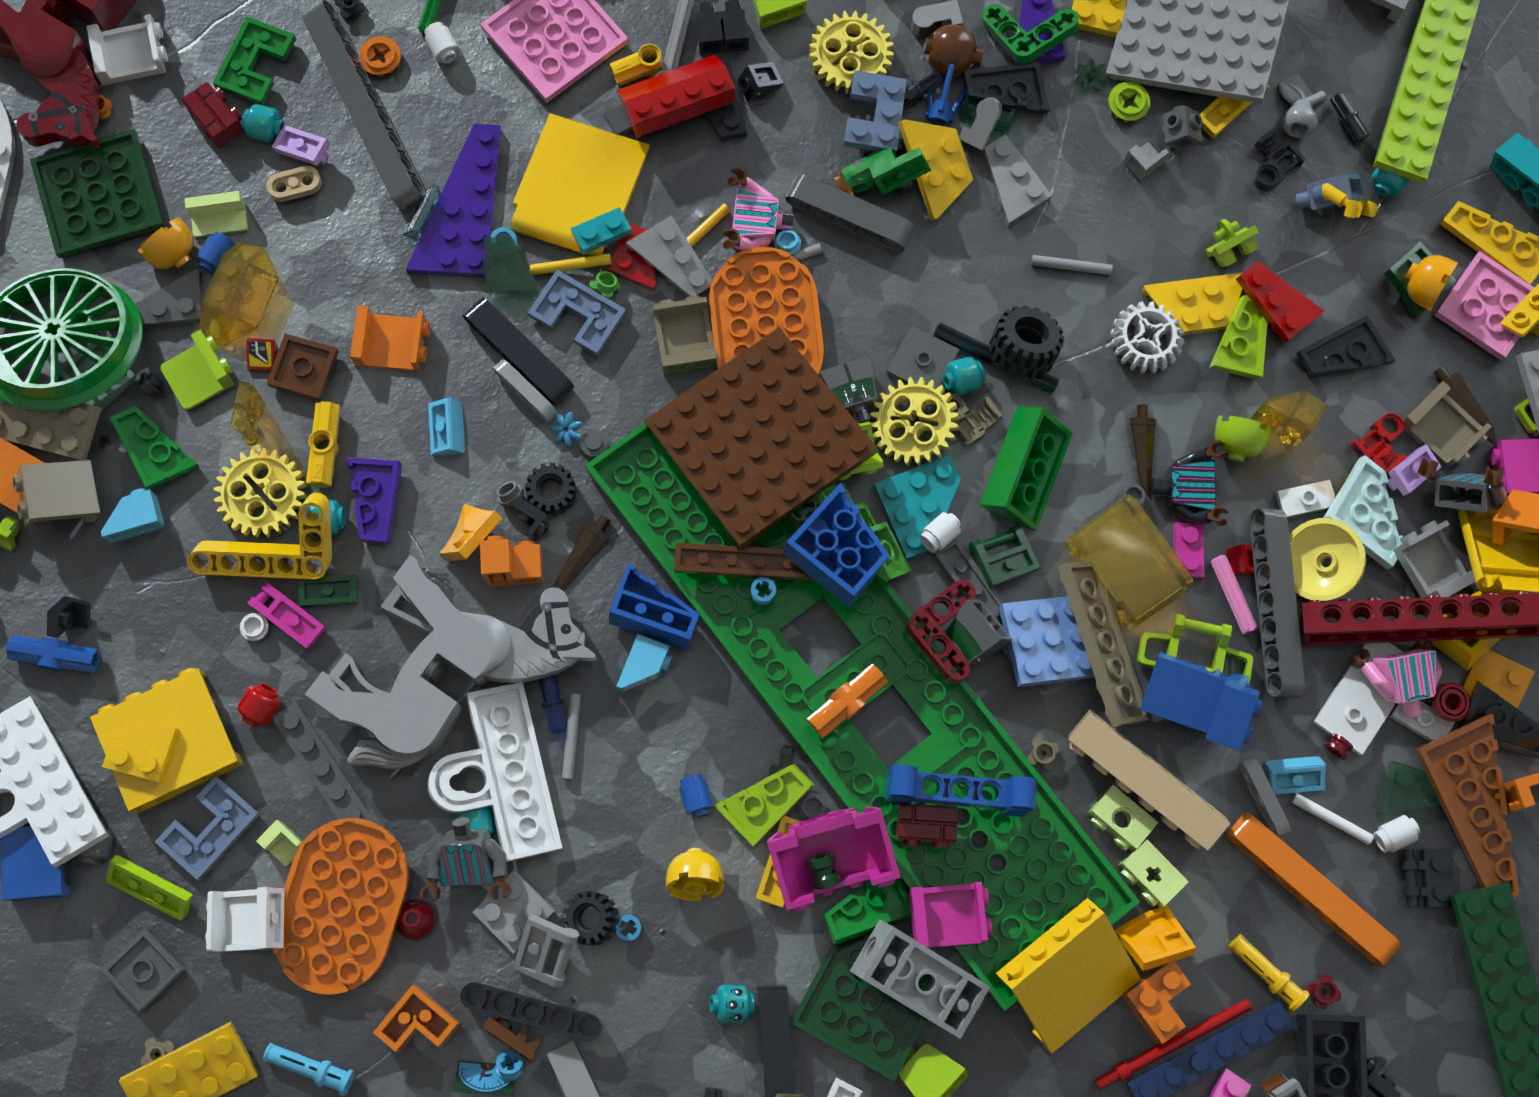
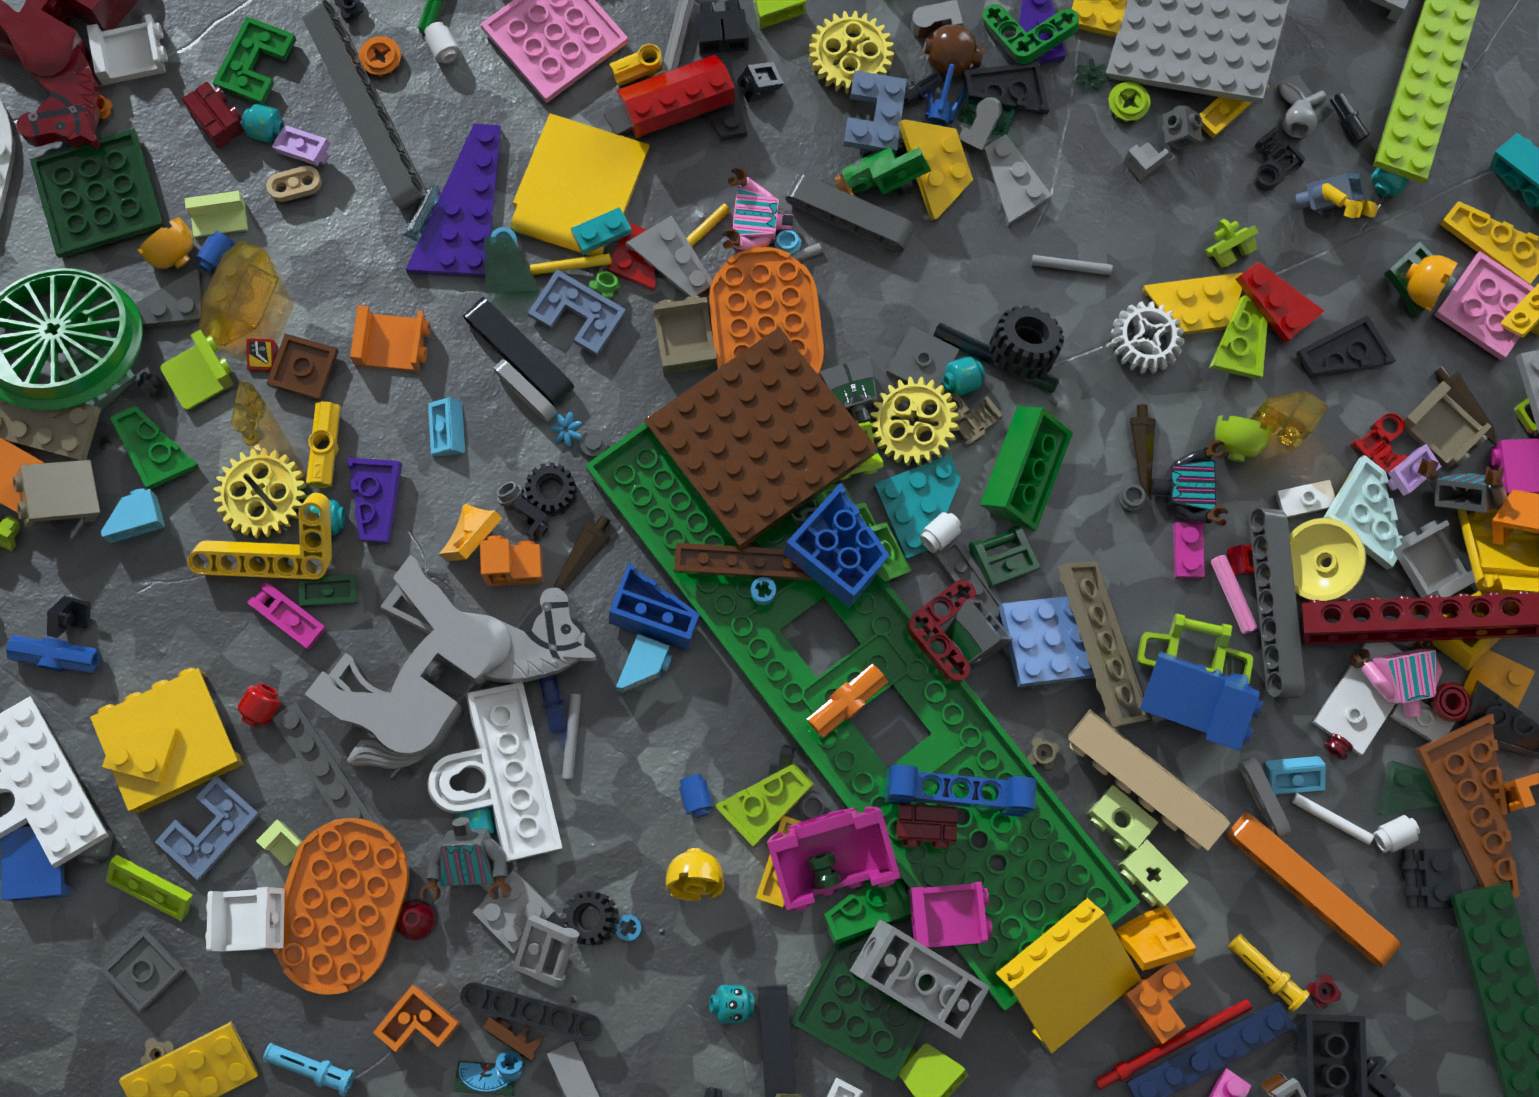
(254, 627): white plate -> none
(1131, 561): clear yellow windscreen -> none

